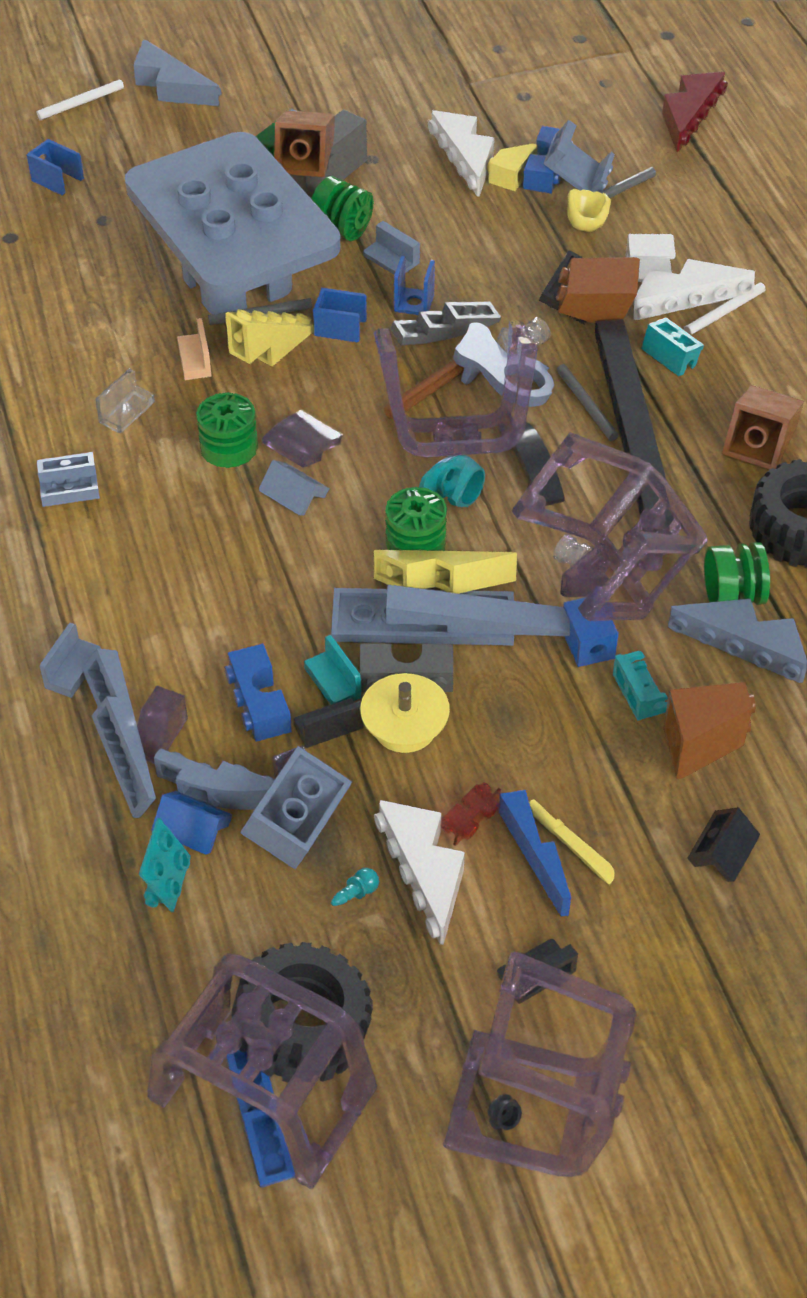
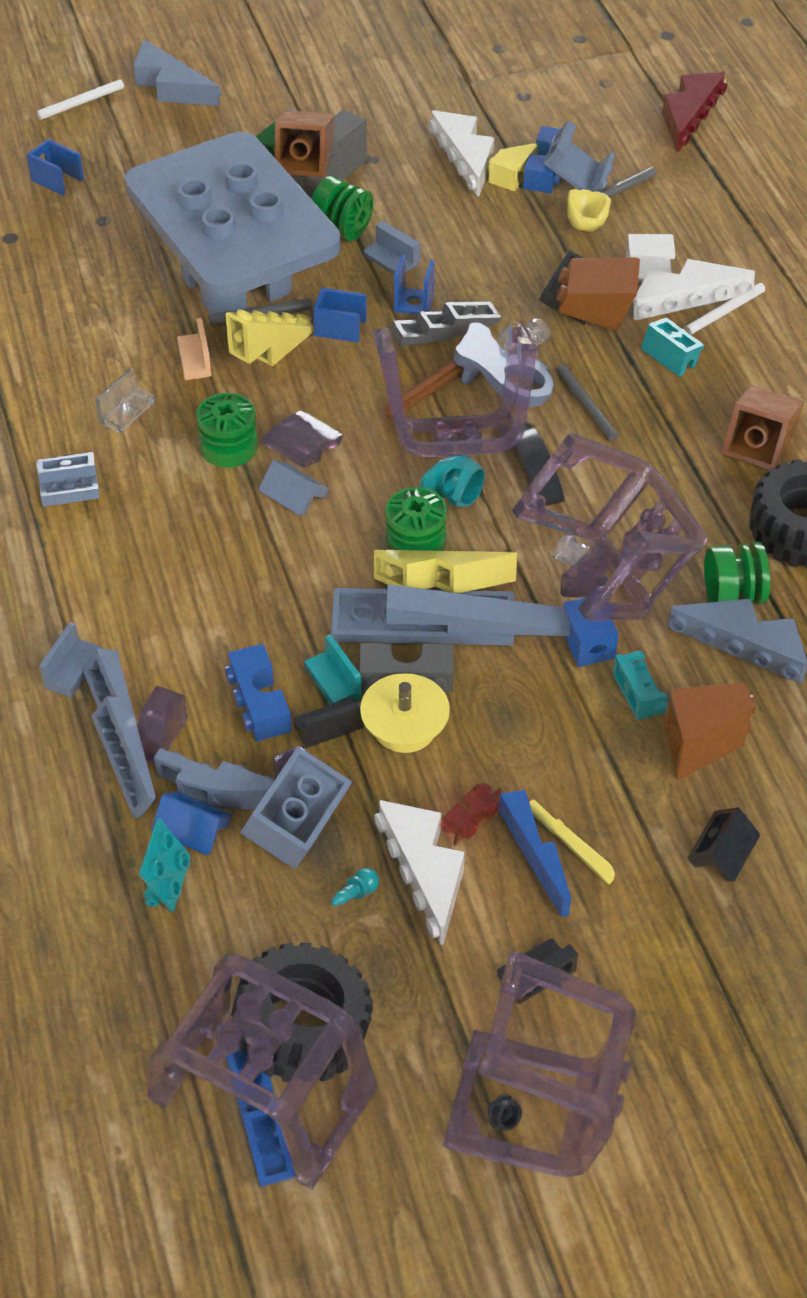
(629, 403): black beam -> none

